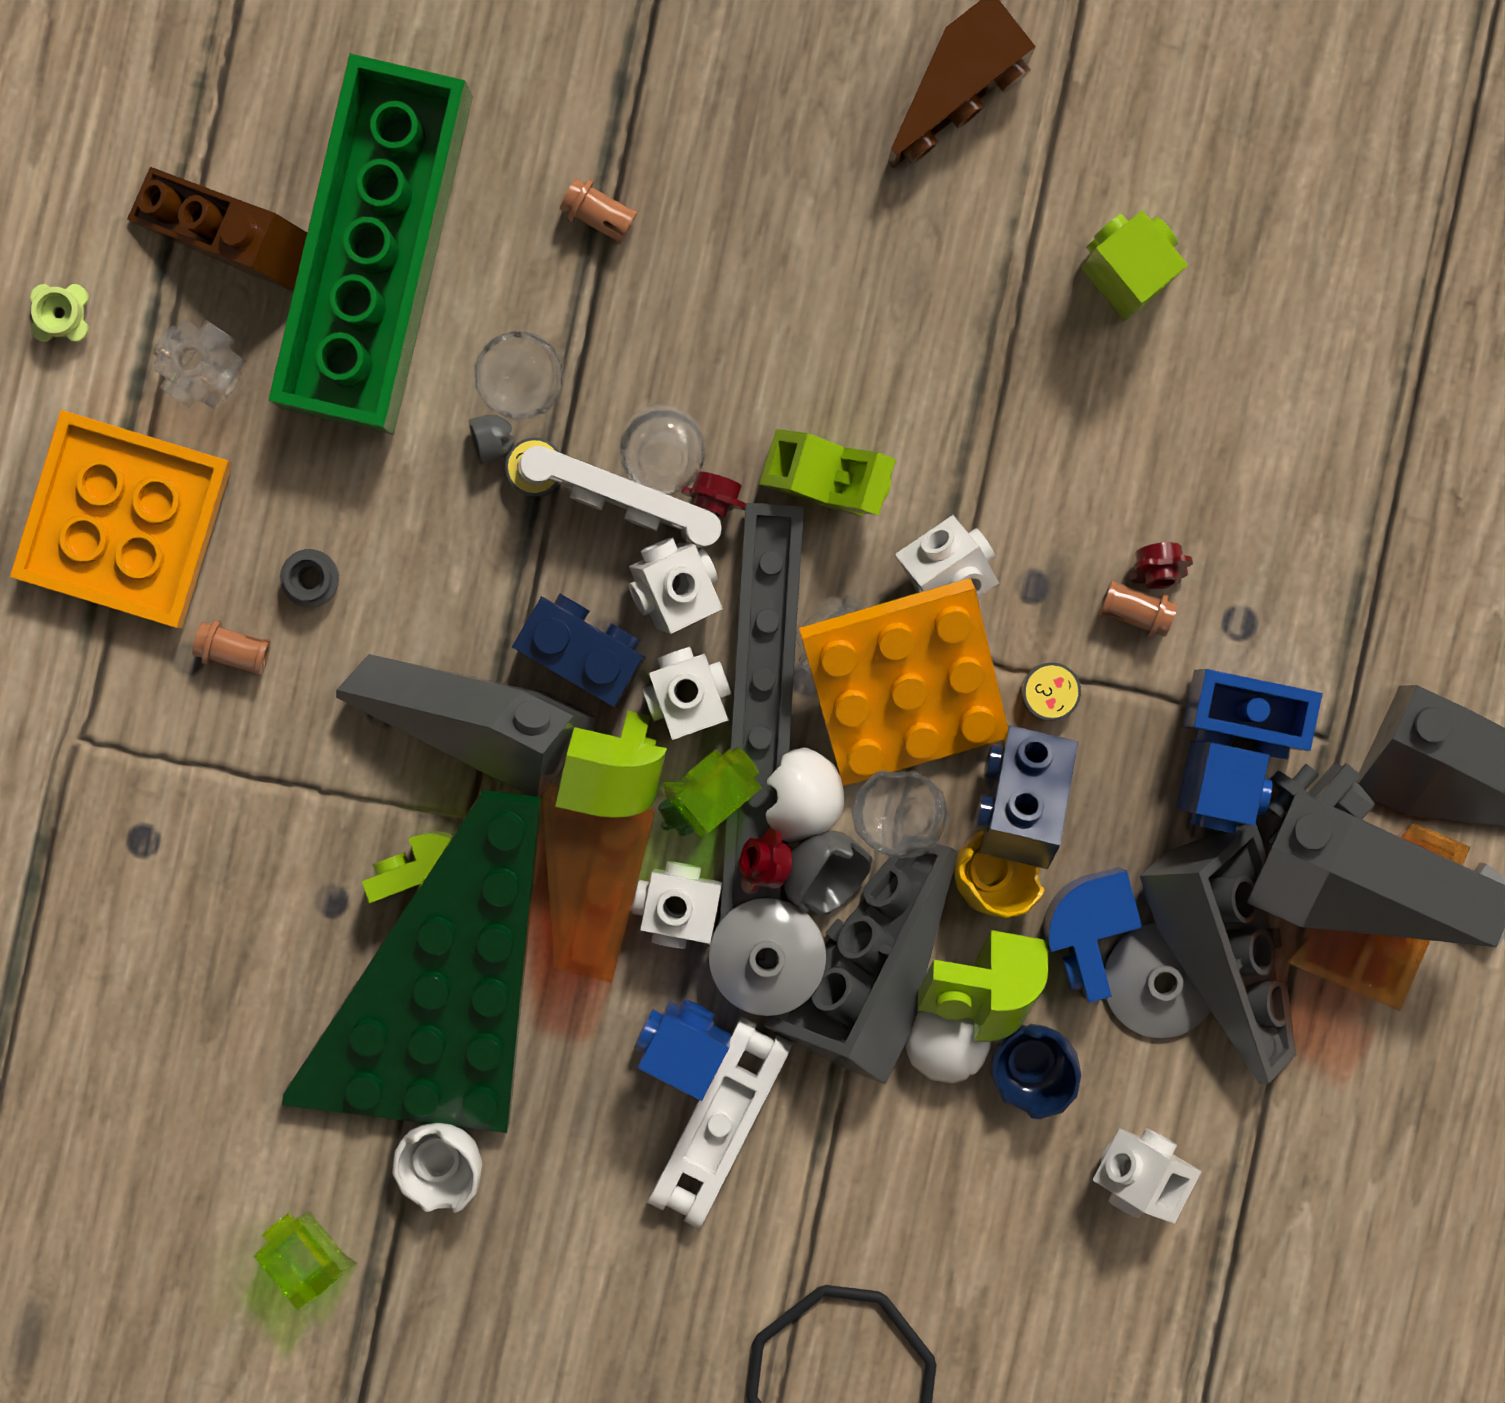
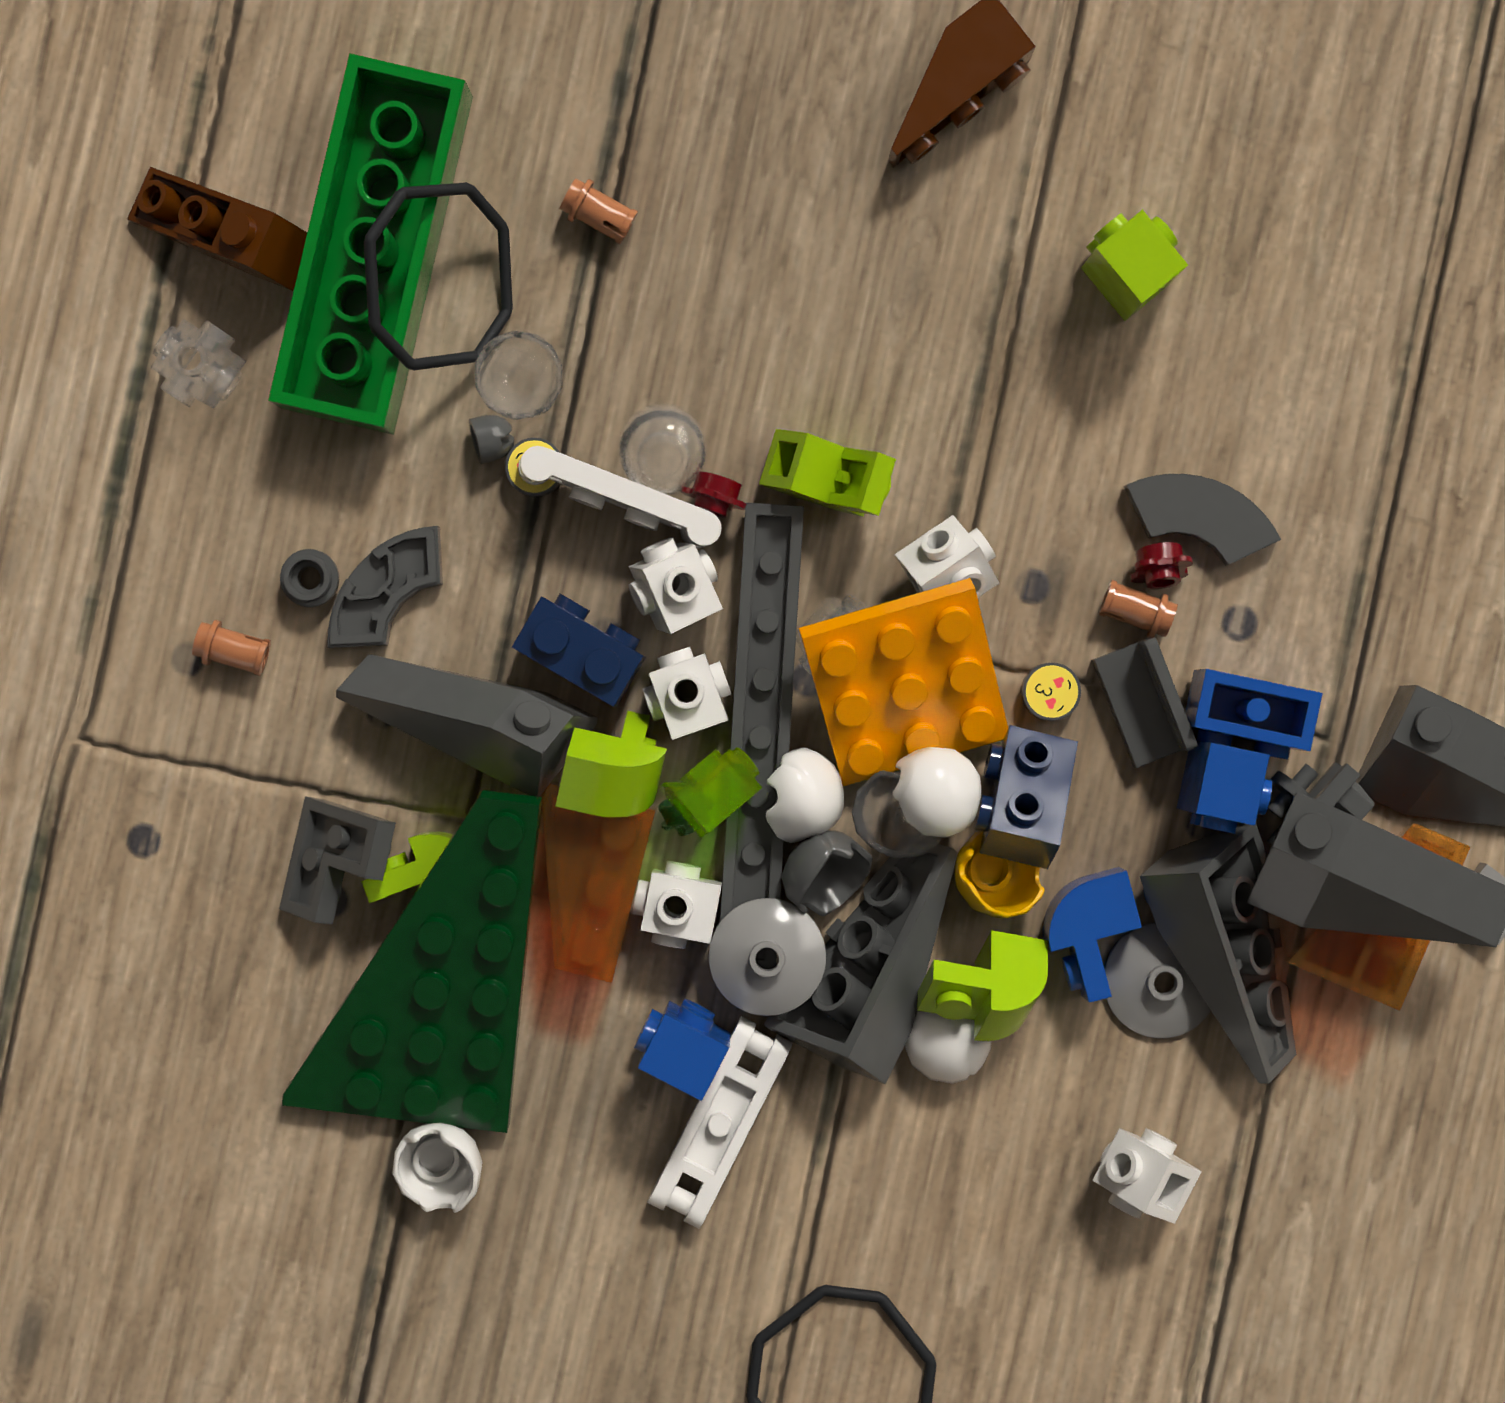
(44, 304): yellowish green plate -> none
(121, 519): light orange plate -> none
(302, 1258): clear neon green window -> none
(327, 845): none -> dark grey plate
(372, 275): none -> black piece
(381, 586): none -> dark grey tile
(765, 862): dark red plate -> none
(938, 791): none -> white hair
(1036, 1071): dark blue hair -> none
(1144, 702): none -> dark grey panel
(1202, 510): none -> dark grey tile

